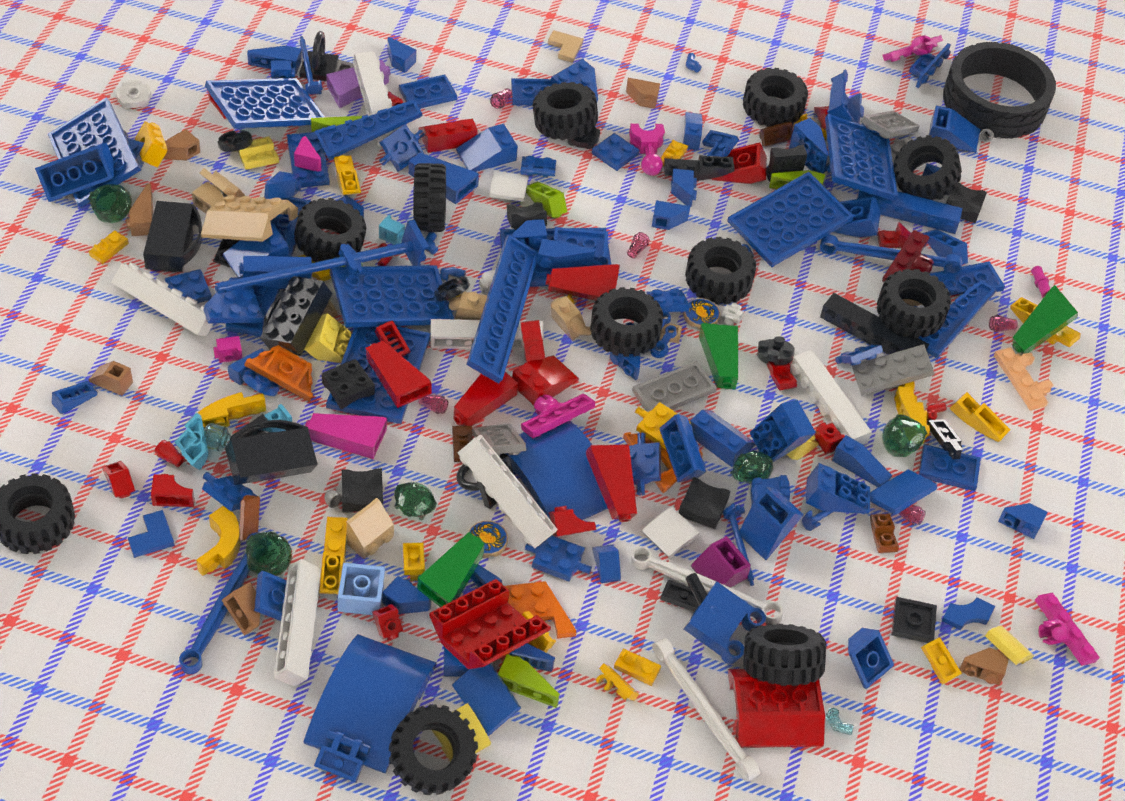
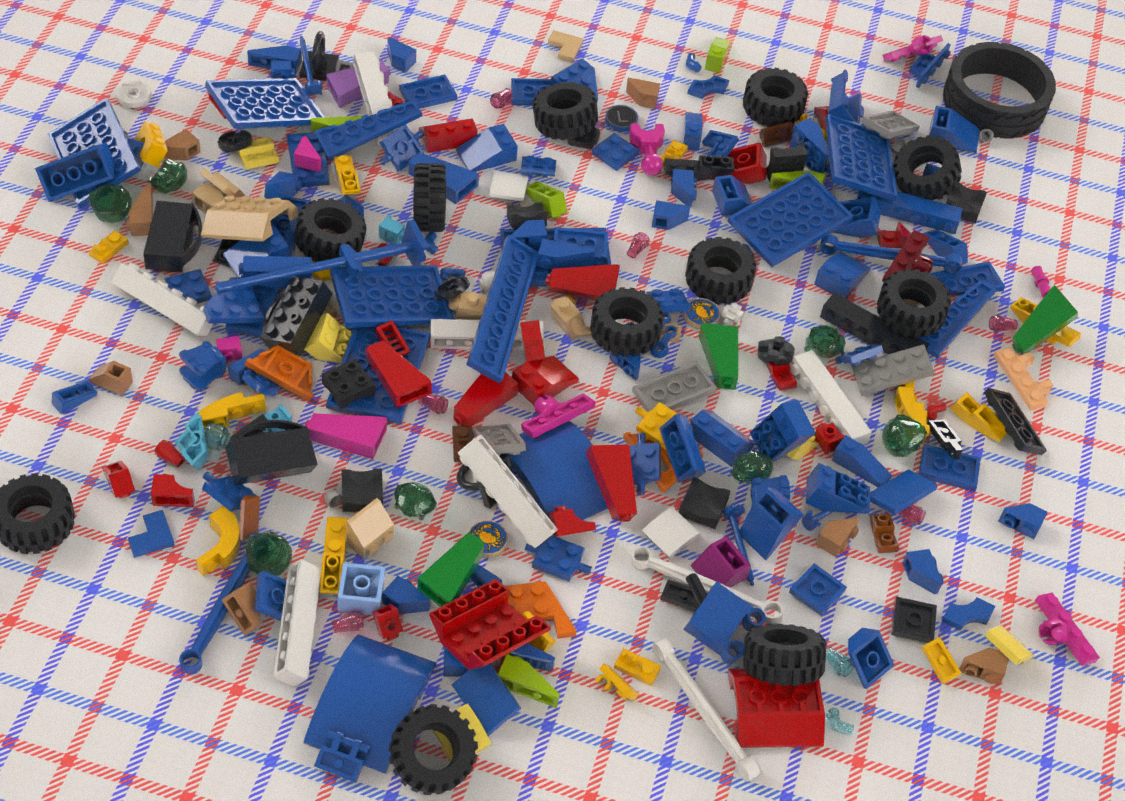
(169, 177): none -> clear green helmet
(202, 365): none -> blue piece
(349, 622): none -> clear pink cone
(413, 560): yellow plate -> none
(607, 563): blue slope -> none
(620, 117): none -> black tile
(701, 88): none -> blue tile
(717, 54): none -> lime slope
(730, 195): none -> blue slope
(817, 589): none -> blue plate
(825, 341): none -> clear green helmet
(837, 534): none -> medium nougat slope
(839, 662): none -> clear light blue cone
(841, 275): none -> blue slope
(922, 570): none -> blue slope
(1015, 422): none -> black plate

